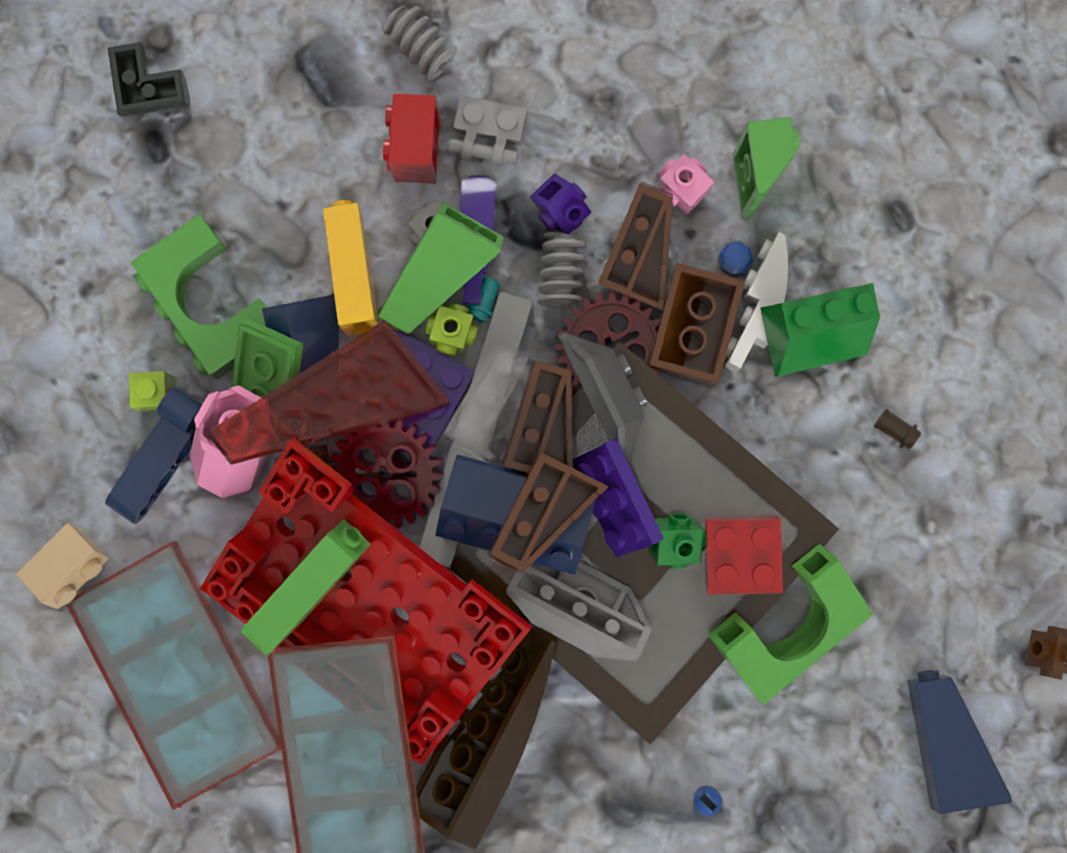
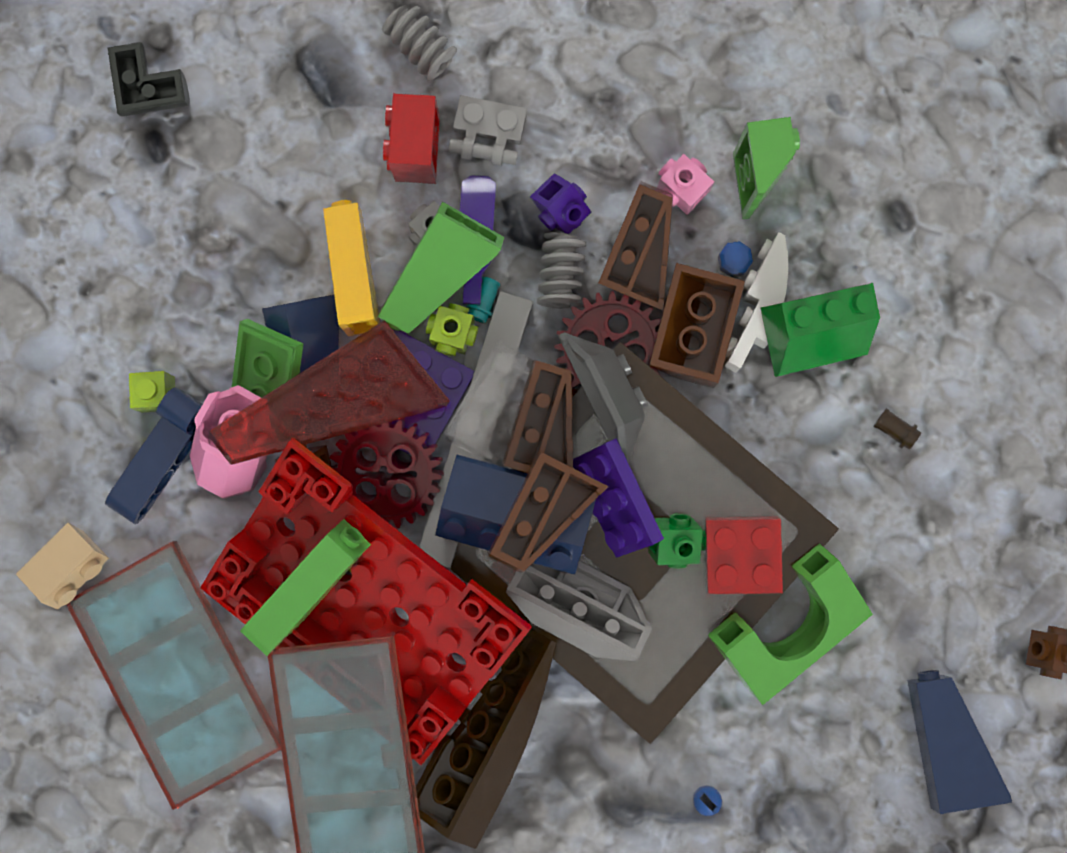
(166, 272): bright green arch -> none

